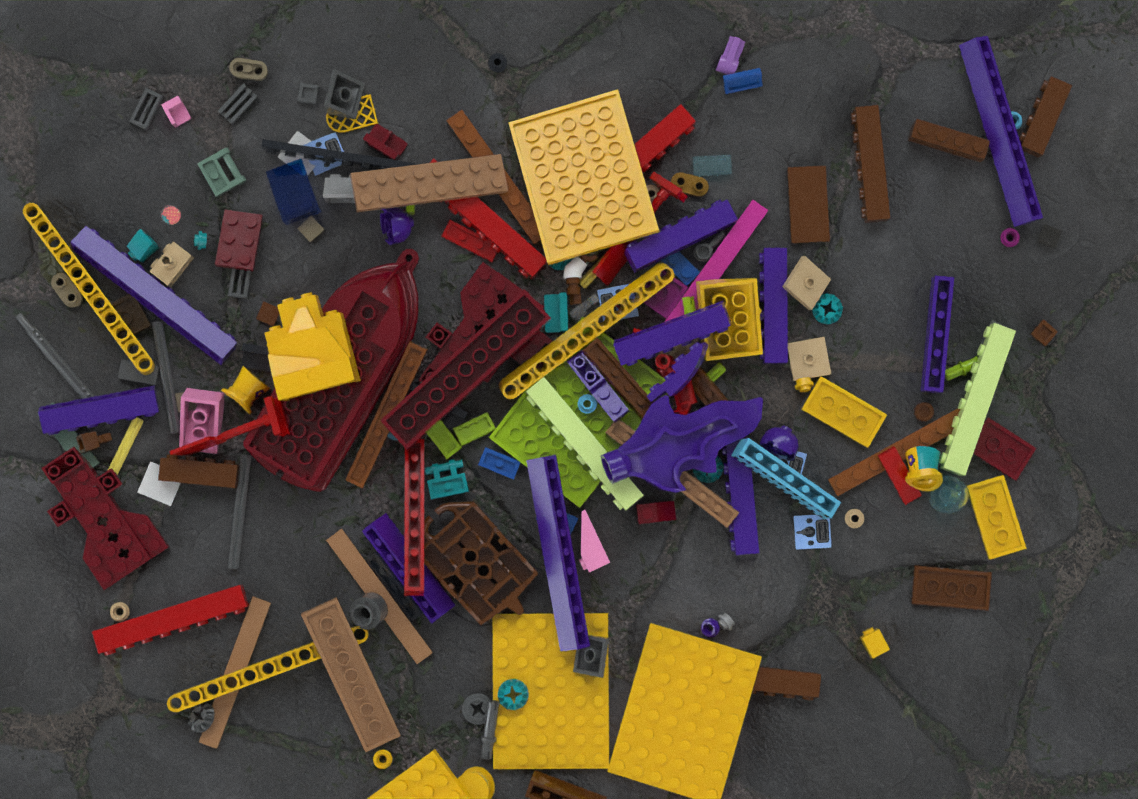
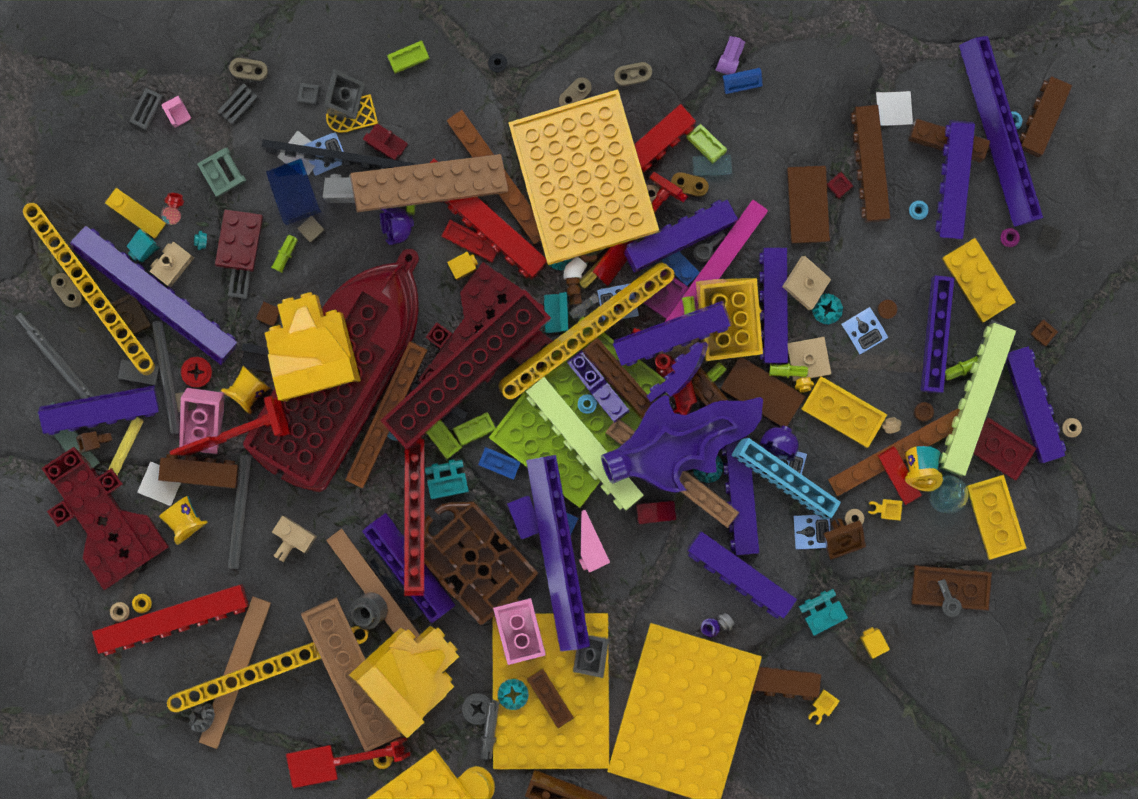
(135, 213): none -> yellow slope
(135, 603): none -> yellow plate
(174, 200): none -> red plate
(182, 519): none -> yellow hat
(190, 365): none -> red gear
(284, 253): none -> lime axle
(292, 536): none -> tan brick
(319, 765): none -> red piece
(407, 676): none -> yellow panel
(408, 57): none -> lime plate
(463, 265): none -> yellow brick
(519, 631): none -> bright pink slope
(524, 517): none -> dark purple panel
(550, 698): none -> reddish brown plate
(574, 92): none -> dark tan plate
(632, 73): none -> dark tan plate
(706, 143): none -> lime plate
(740, 574): none -> dark purple brick
(749, 382): none -> reddish brown tile
(788, 370): none -> lime axle
(824, 705): none -> yellow plate
(826, 617): none -> teal plate
(839, 185): none -> dark red tile
(844, 538): none -> reddish brown tile
(864, 330): none -> light blue sticker
(887, 309): none -> reddish brown tile
(890, 509): none -> yellow plate
(891, 425): none -> tan plate
(895, 108): none -> white sticker
(920, 204): none -> medium azure plate
(950, 605): none -> dark grey plate
(956, 179): none -> dark purple brick
(978, 280): none -> yellow plate
(1034, 405): none -> dark purple brick
(1065, 427): none -> tan plate

